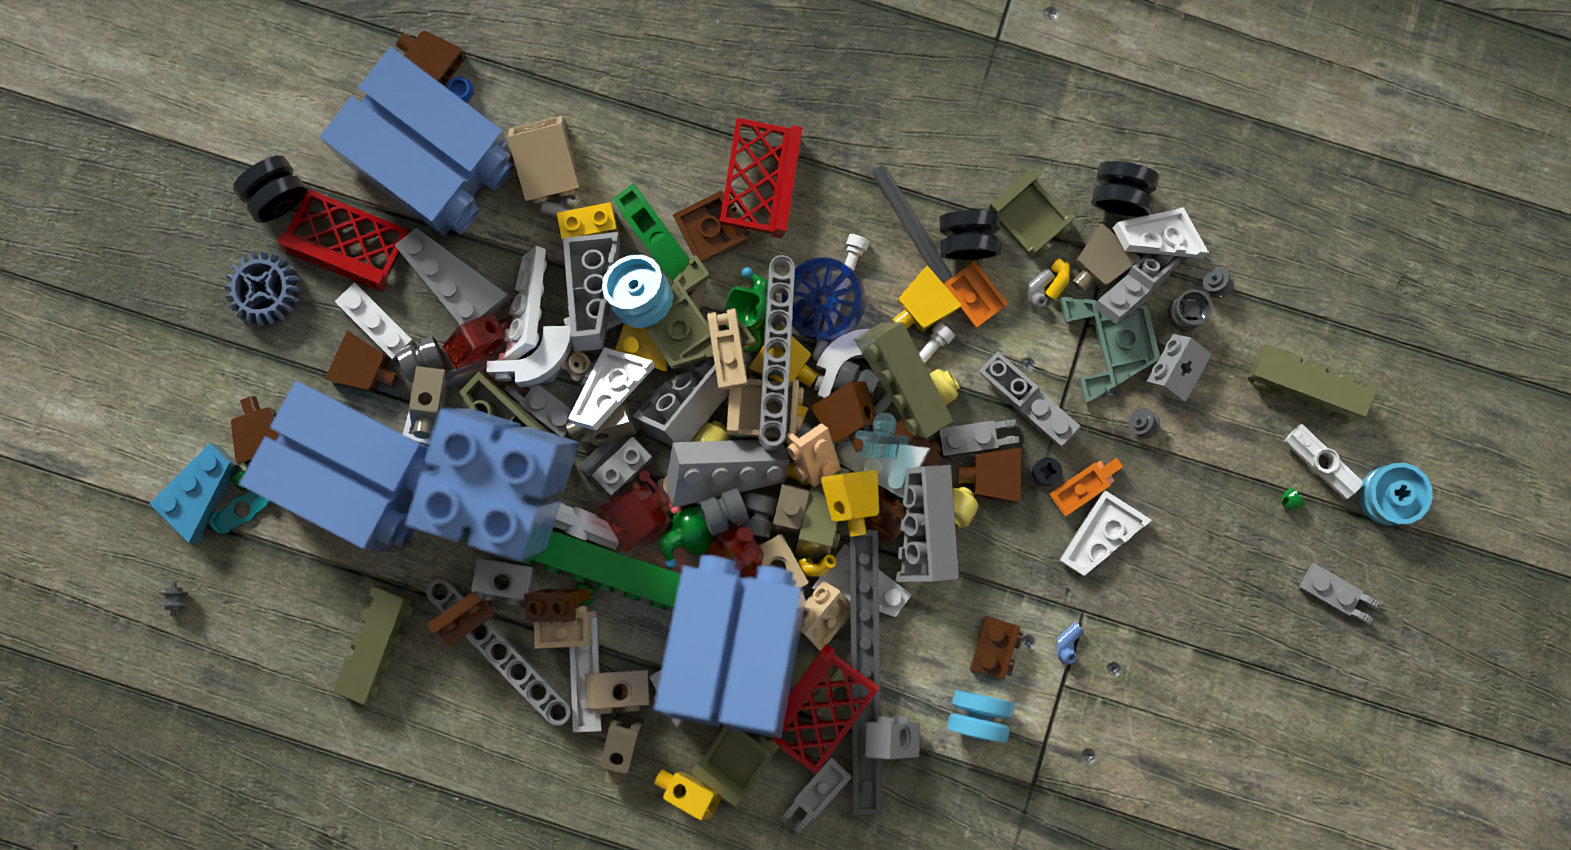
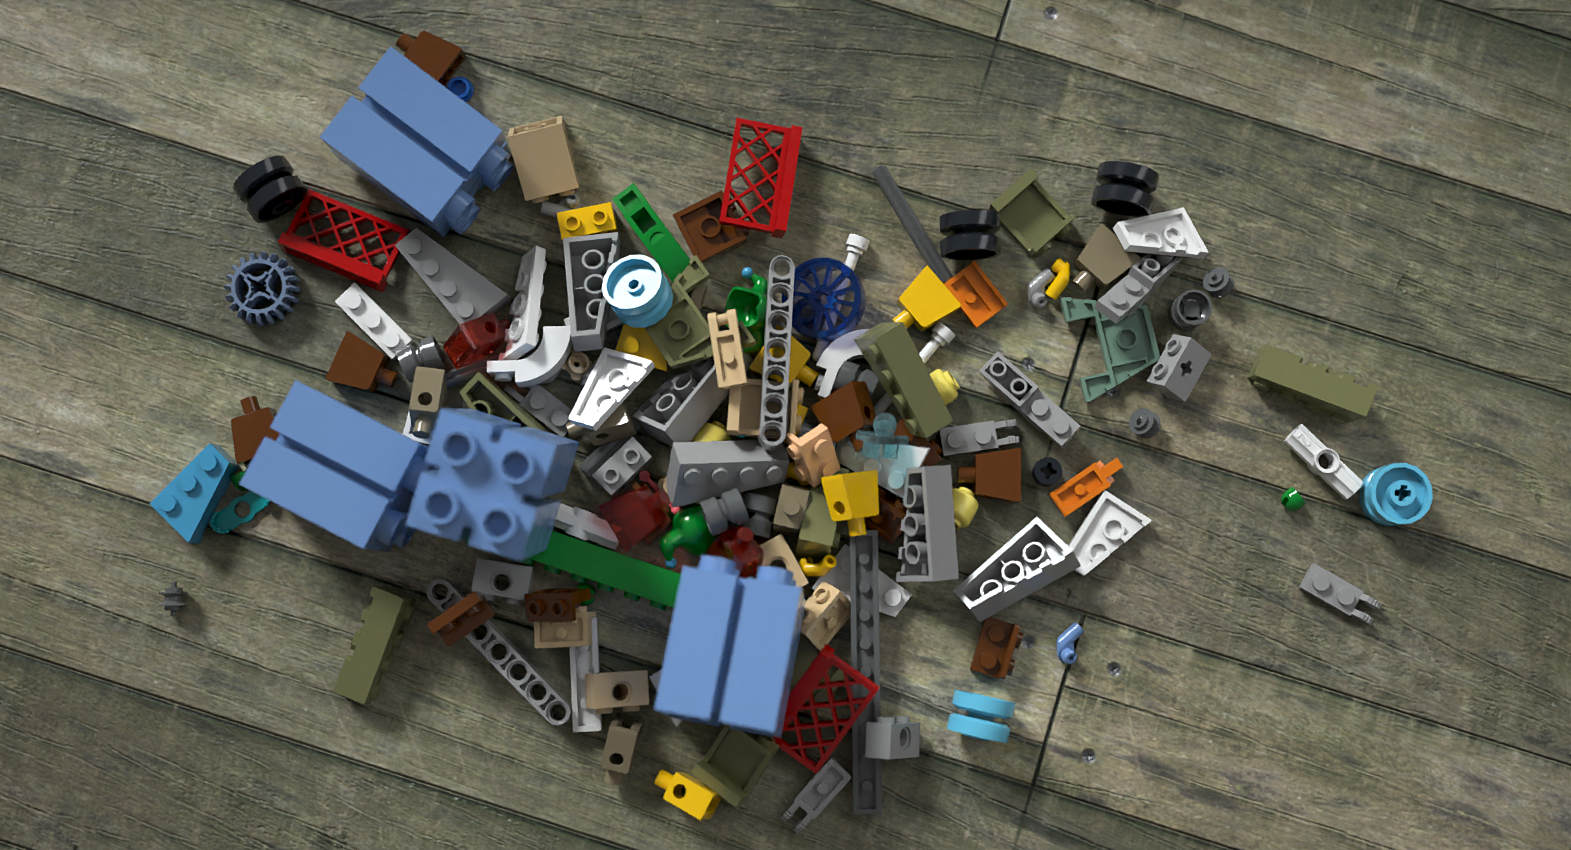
(1016, 570): none -> light grey wedge

